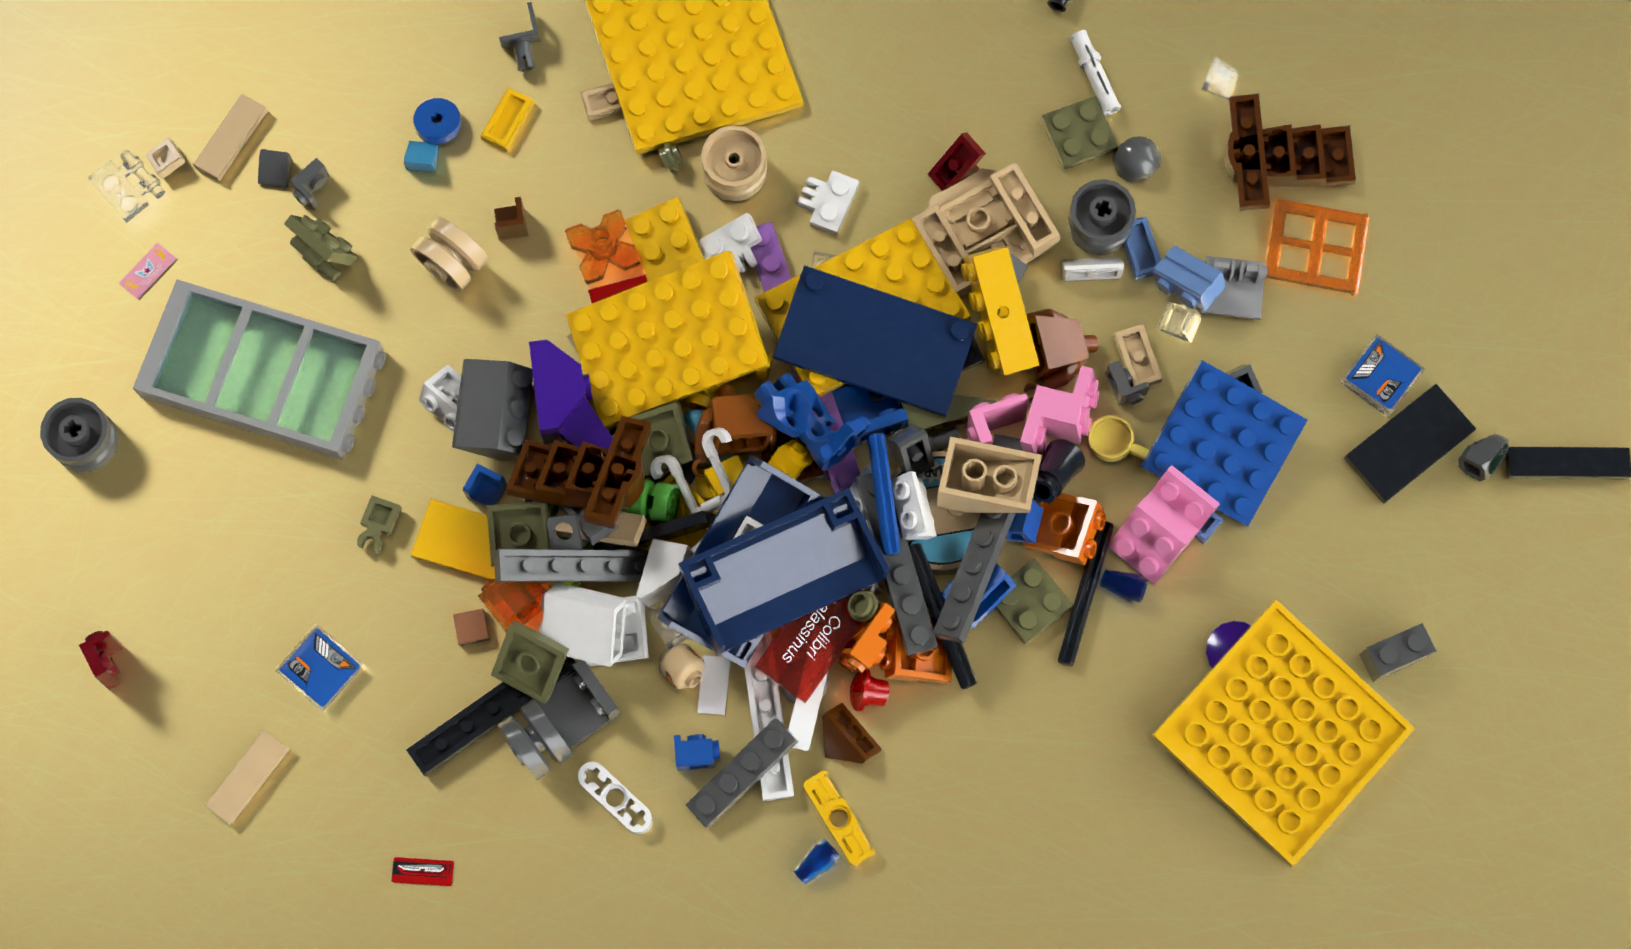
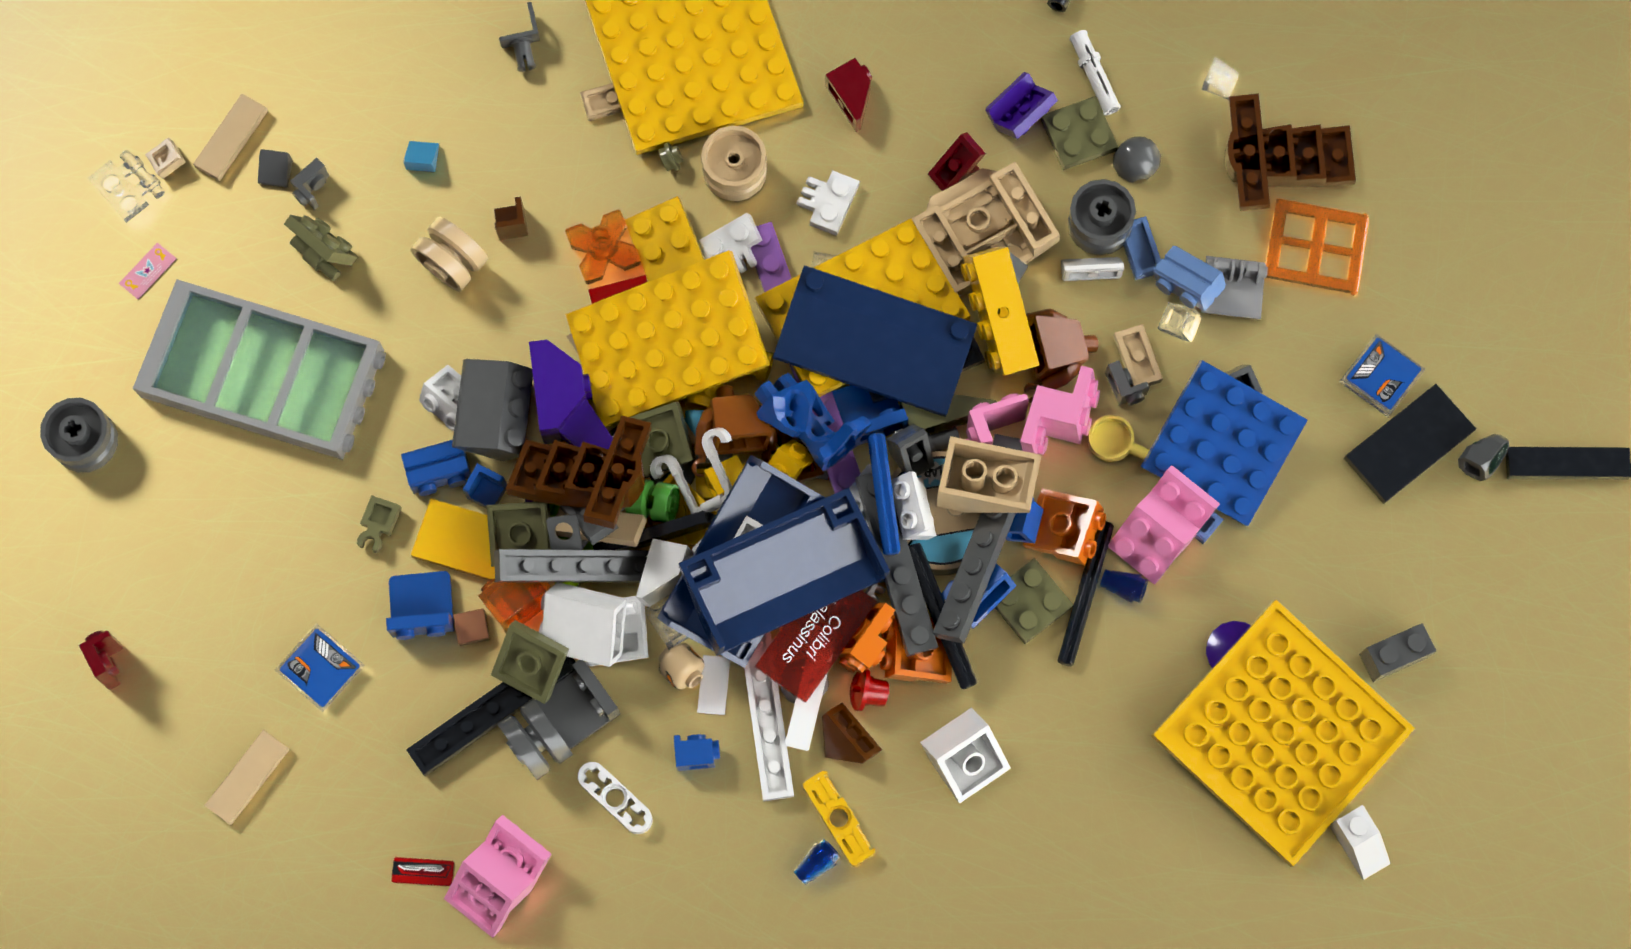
(420, 605): none -> blue bracket
(436, 467): none -> blue brick
(437, 132): blue piece -> none
(497, 876): none -> bright pink bracket
(507, 119): yellow tile -> none
(742, 773): dark grey plate -> none
(850, 90): none -> dark red slope
(863, 606): olive plate -> none
(965, 754): none -> white slope
(1020, 106): none -> dark purple bracket
(1057, 468): black plant -> none
(1361, 841): none -> white slope

